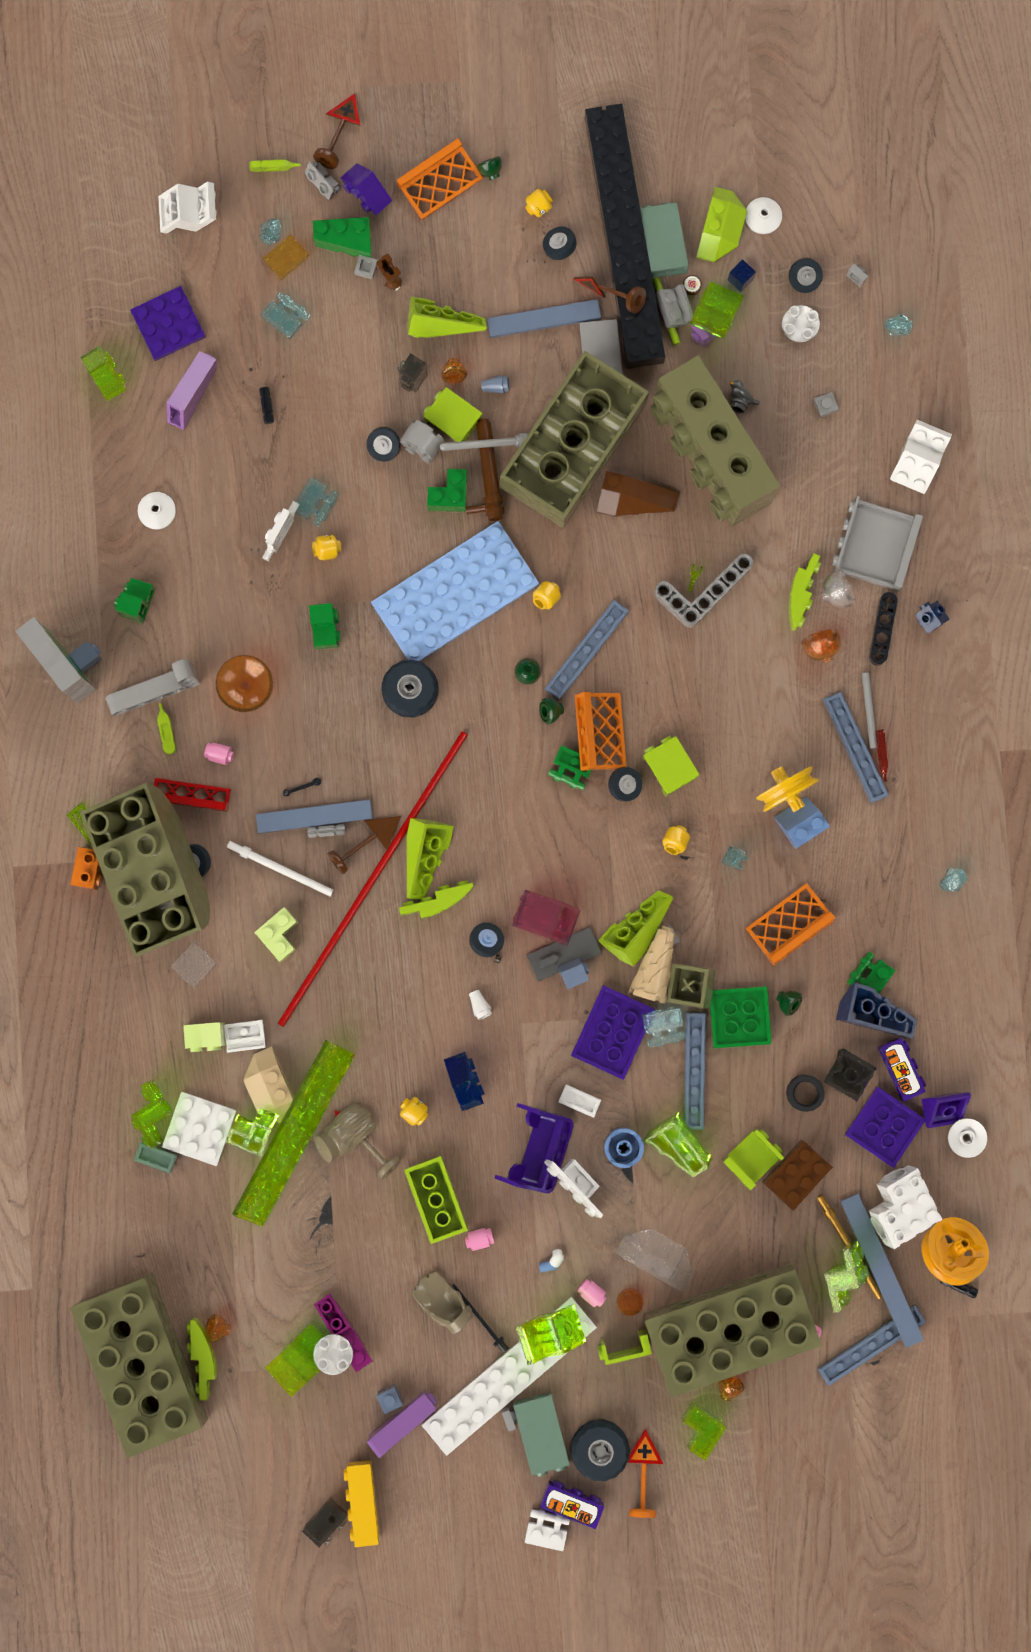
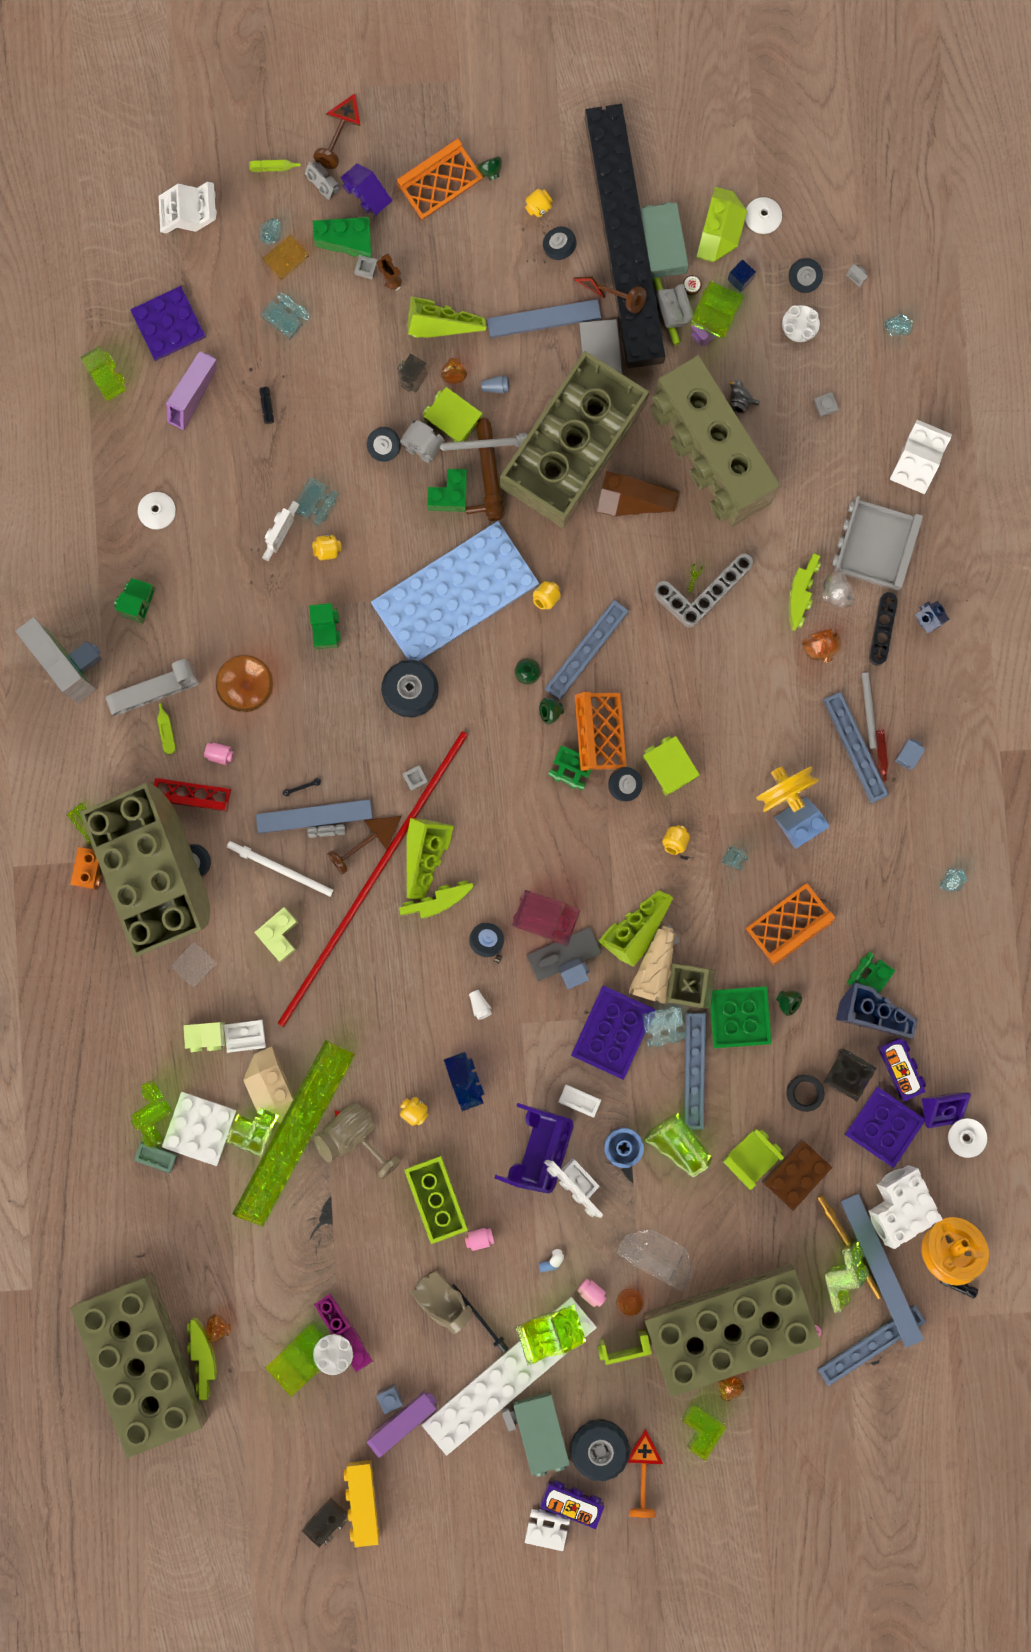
(415, 778): none -> light grey plate
(910, 754): none -> sand blue brick

